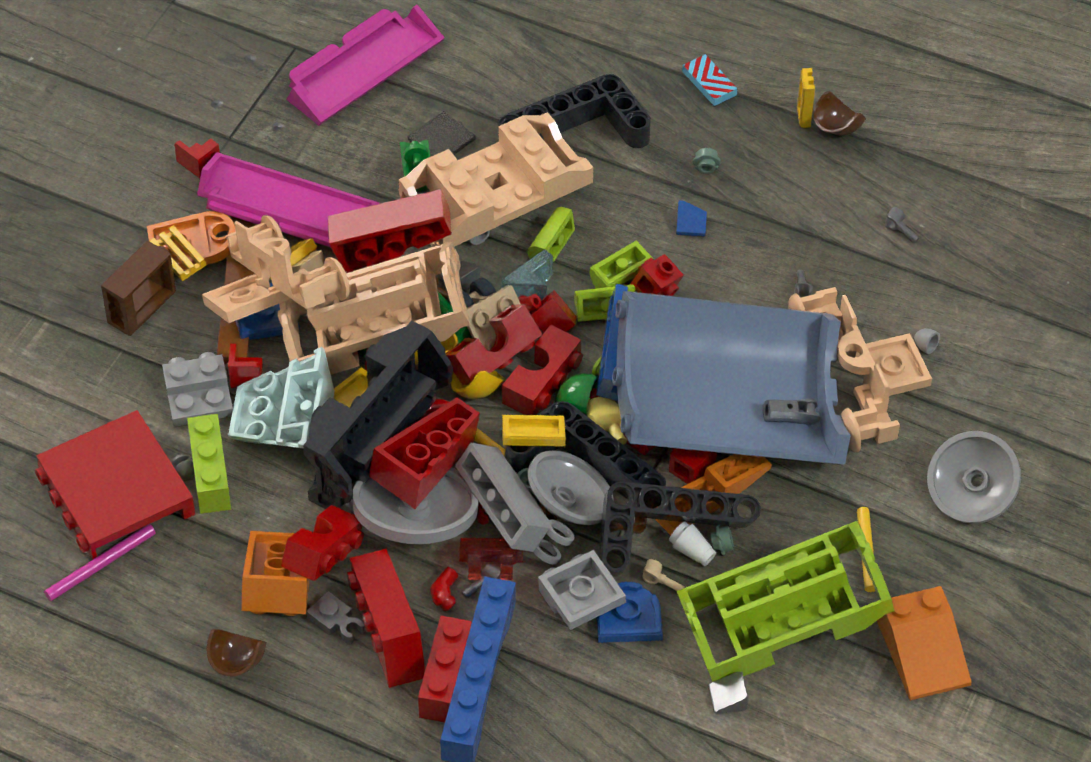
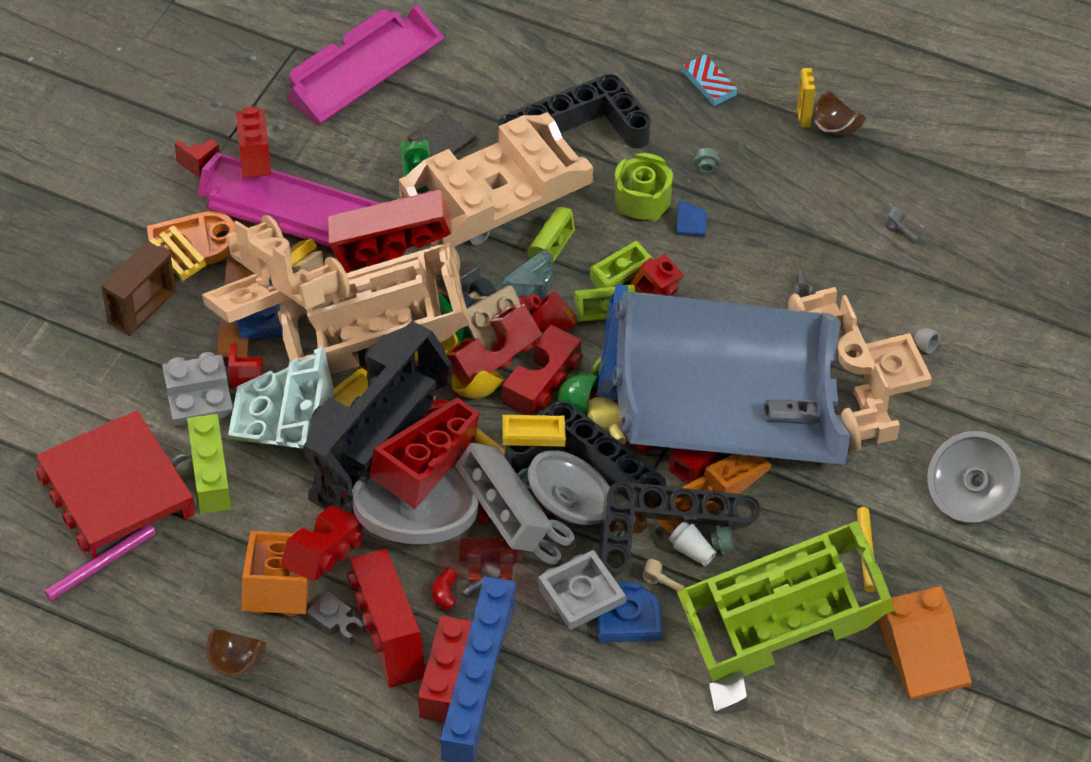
(253, 142): none -> red arch
(643, 187): none -> lime brick

